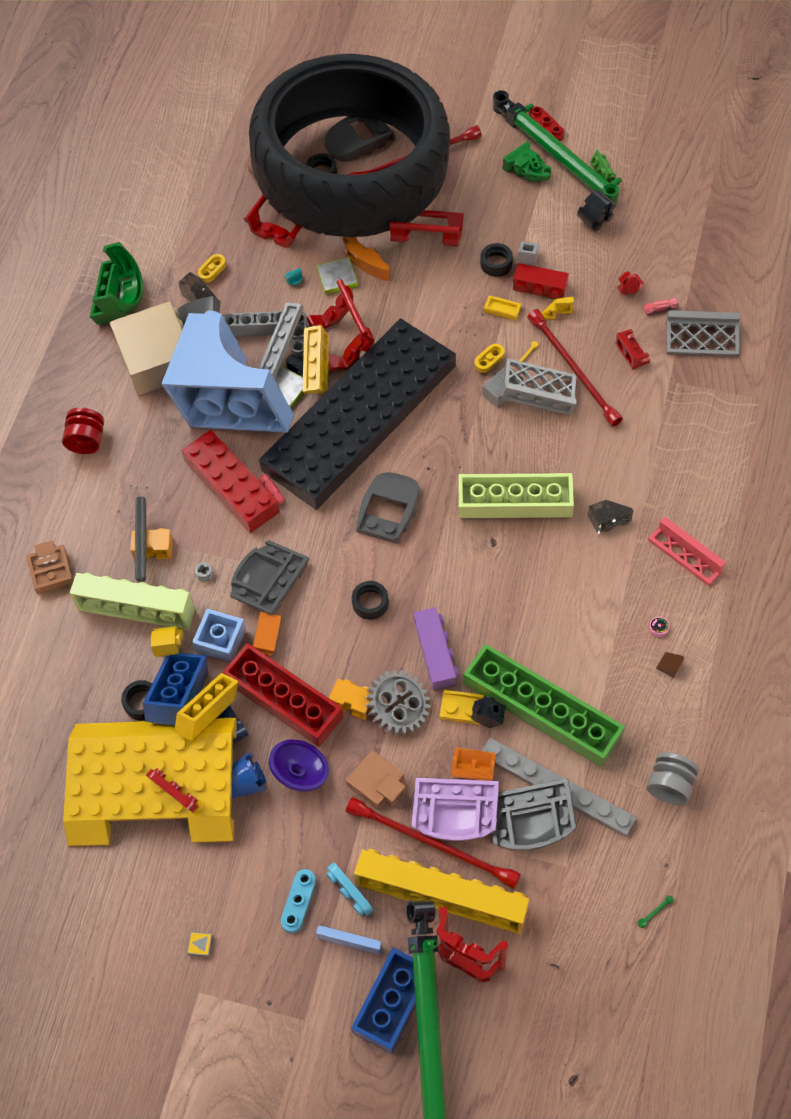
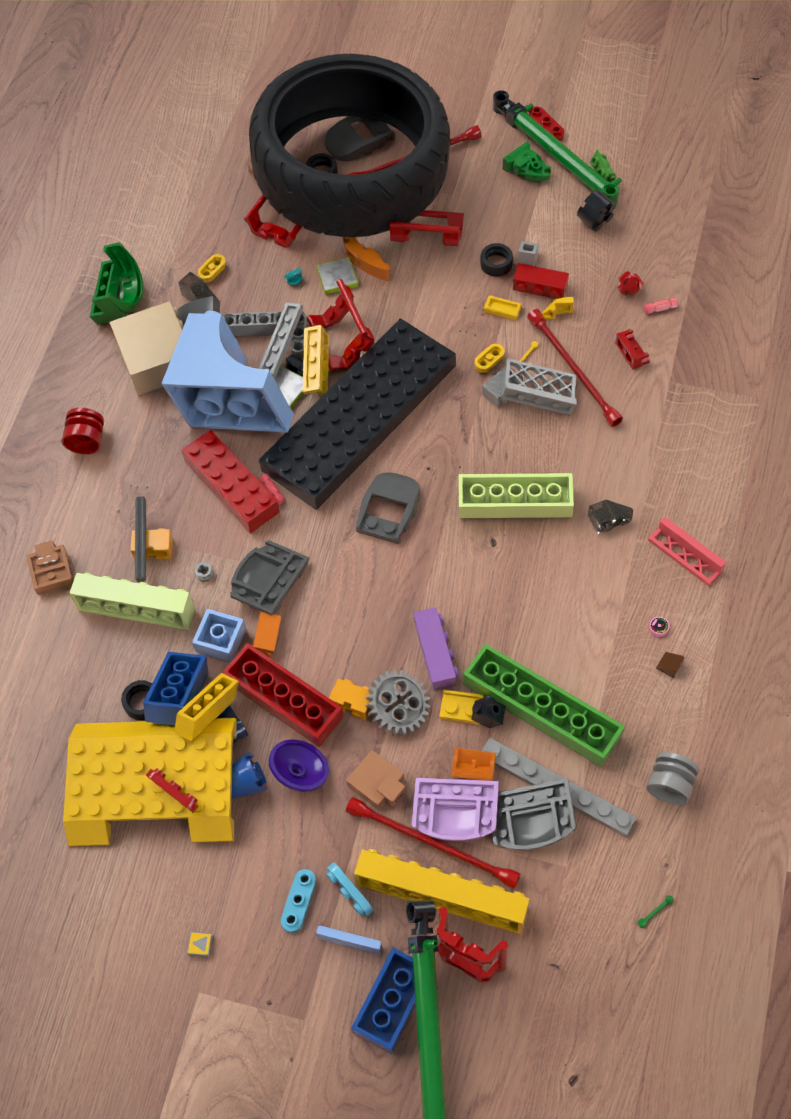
(166, 641): yellow brick -> none
(370, 586): black tyre -> none
(702, 321): light grey fence -> none

